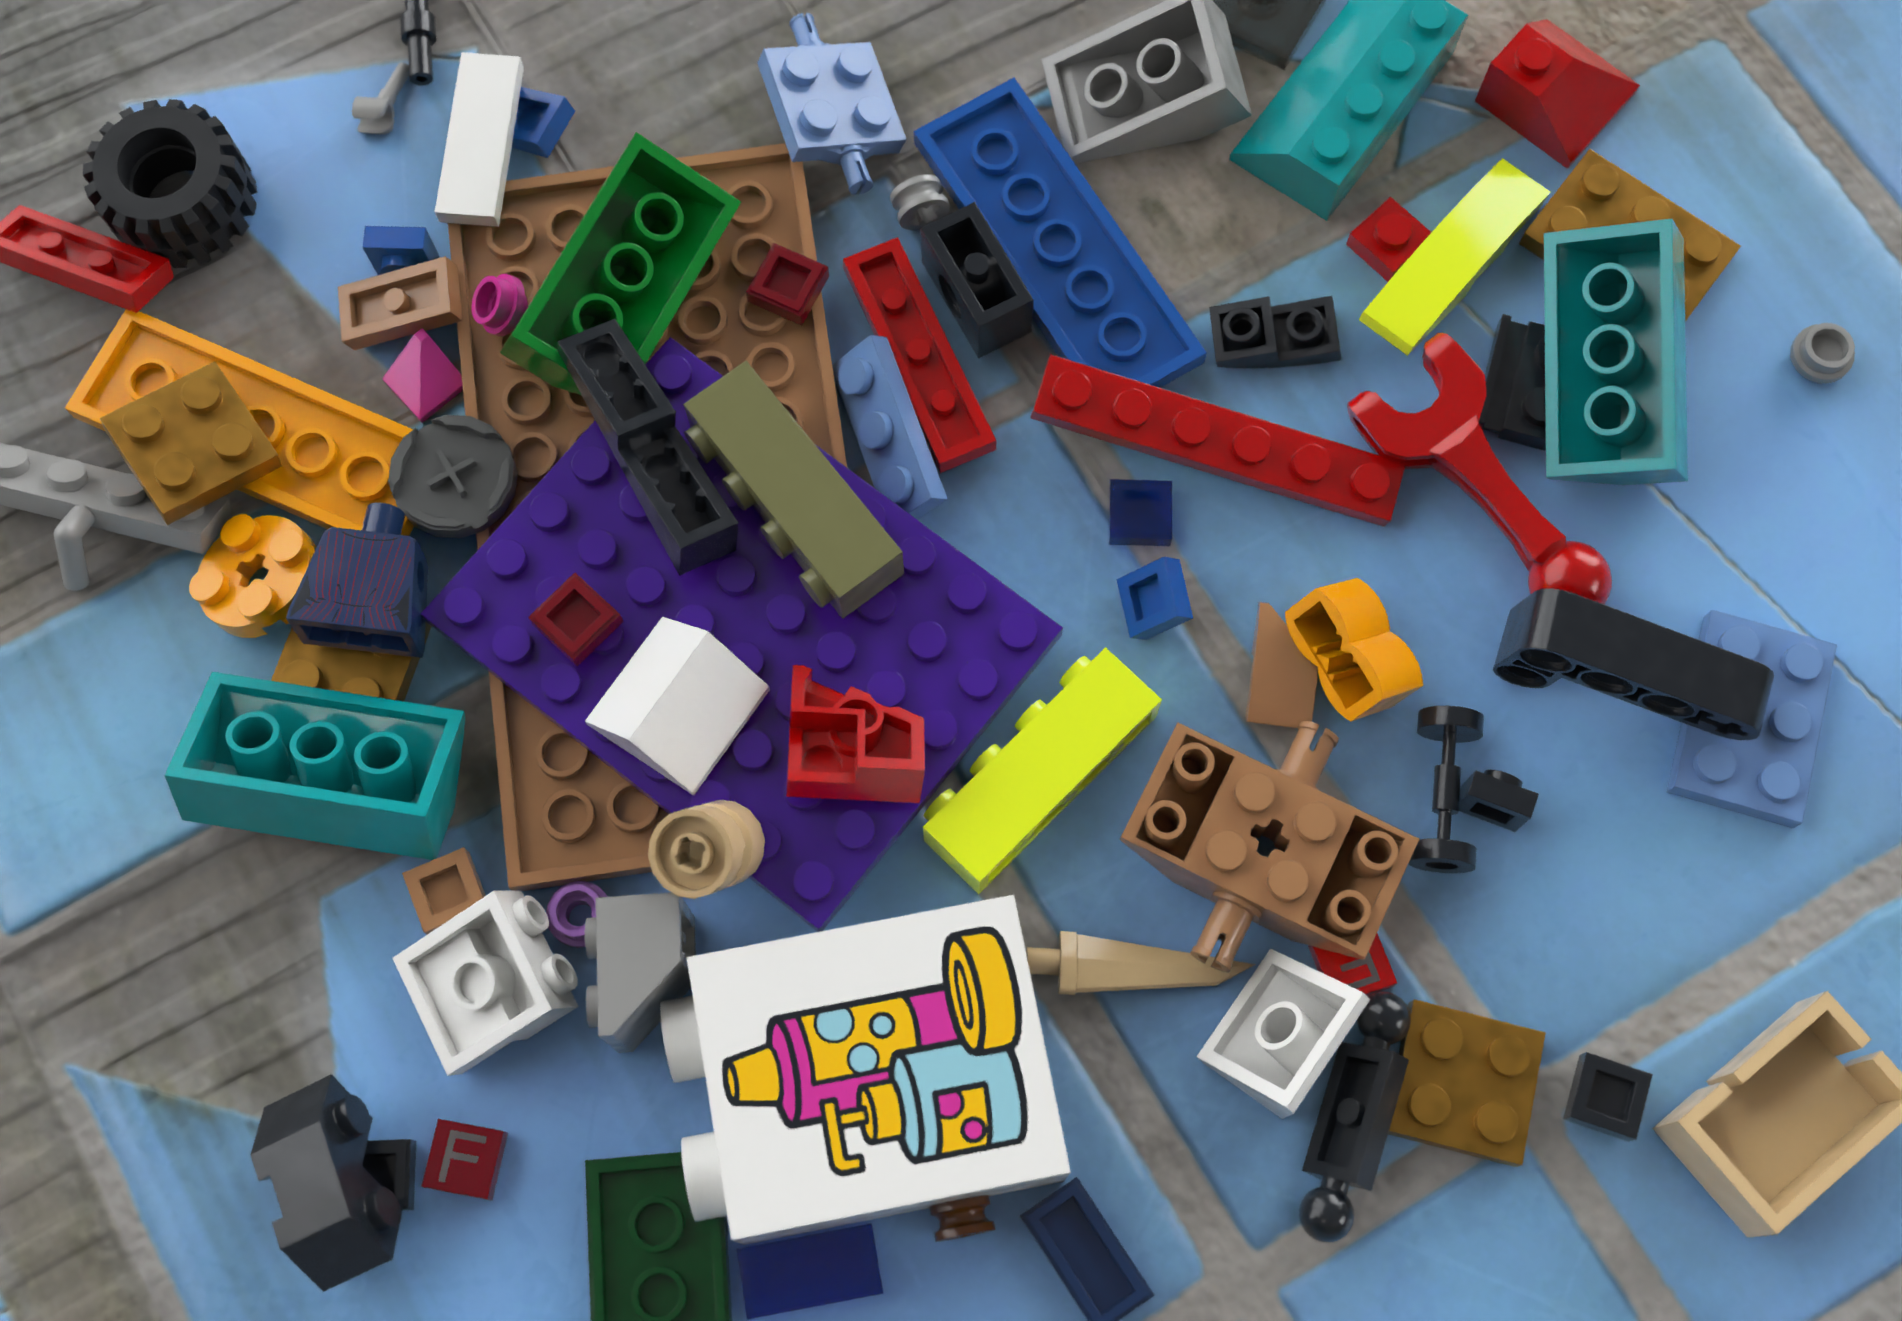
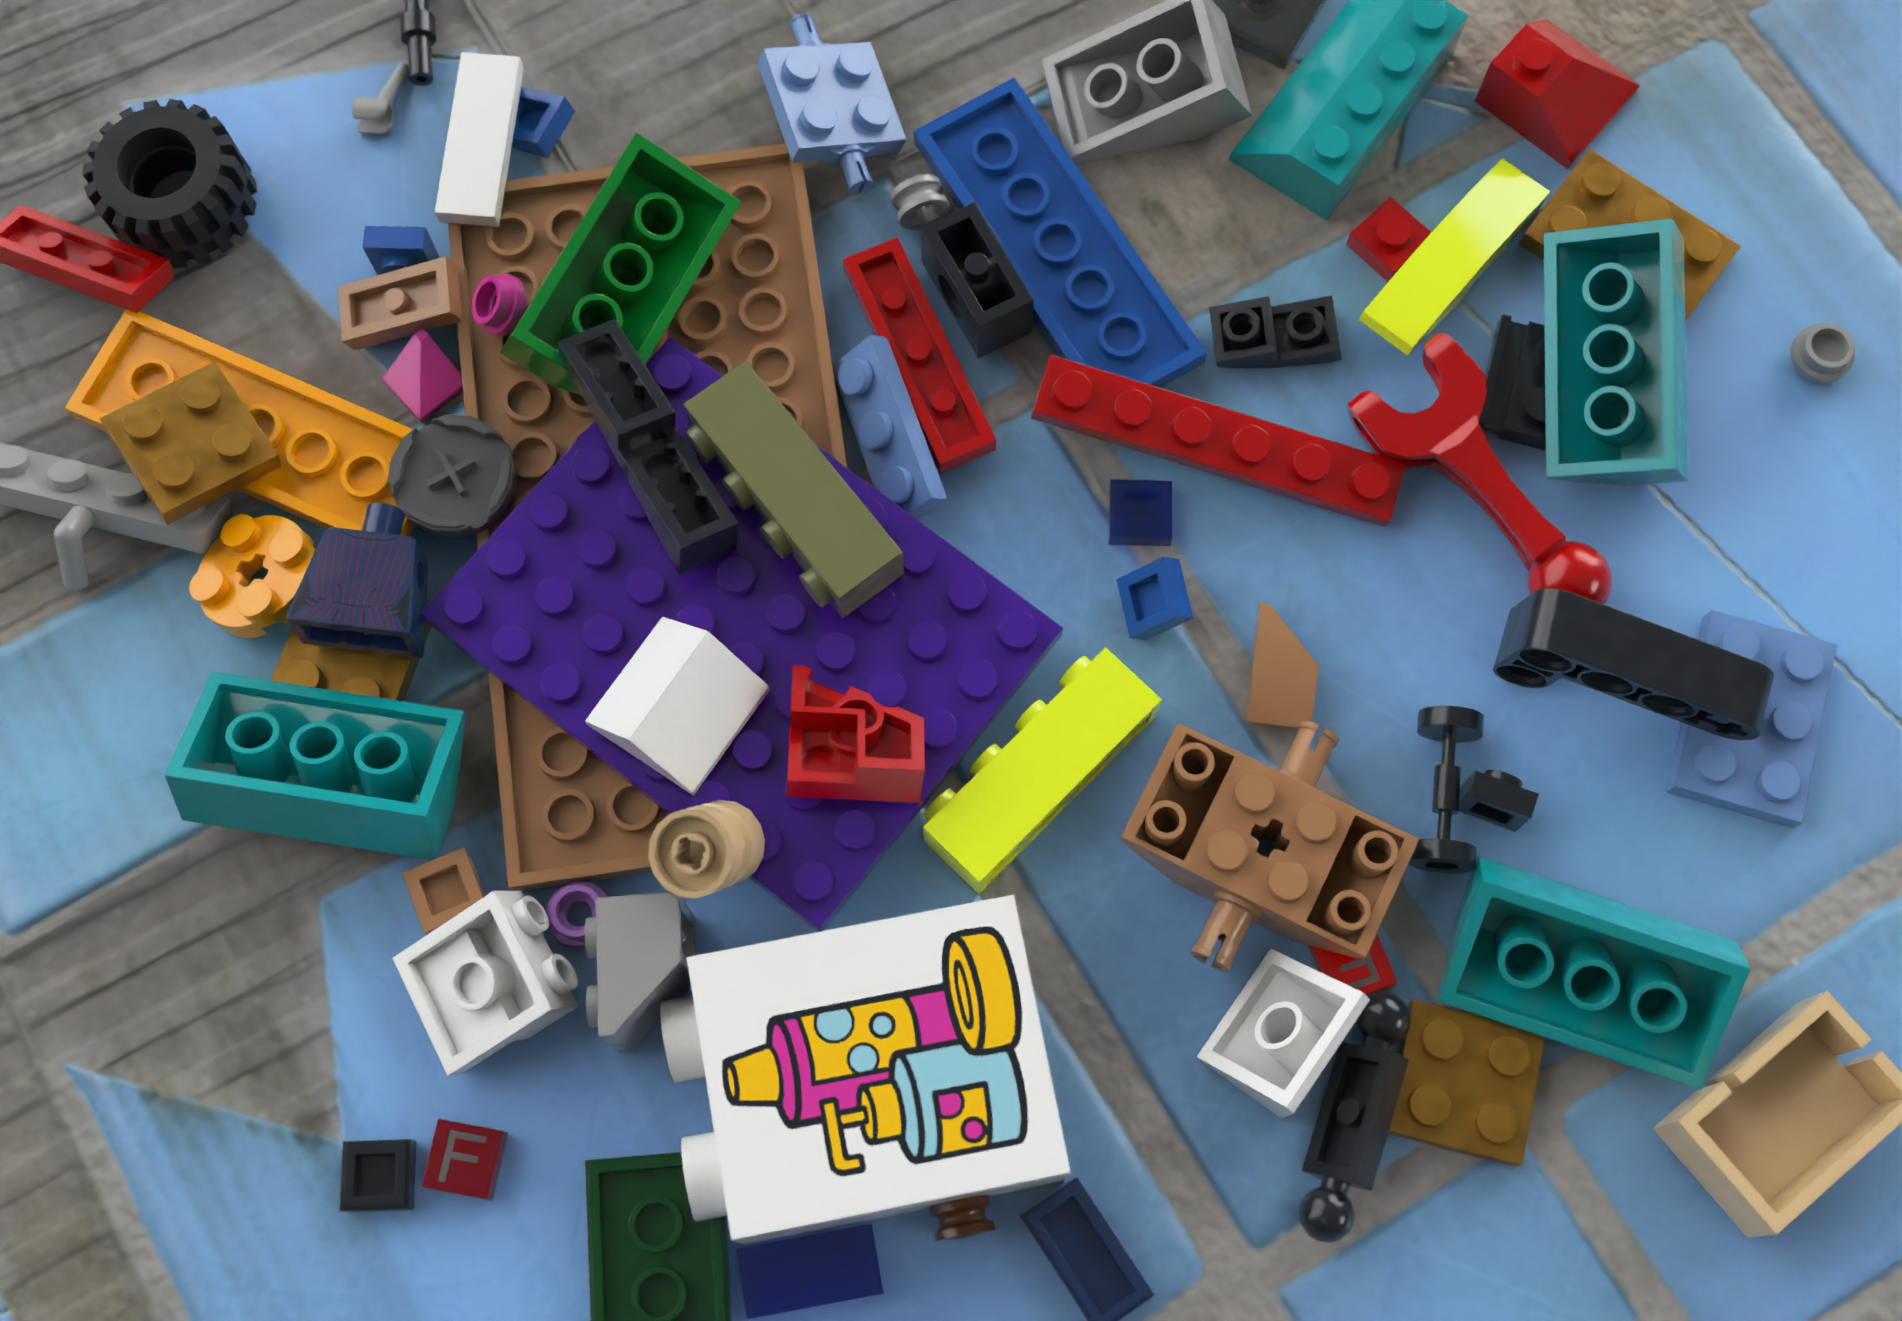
(332, 1209): black brick -> none
(576, 619): dark red tile -> none
(787, 284): dark red tile -> none
(1111, 965): tan bar -> none
(1356, 654): light orange brick -> none
(1592, 972): none -> teal slope
(1607, 1096): black plate -> none

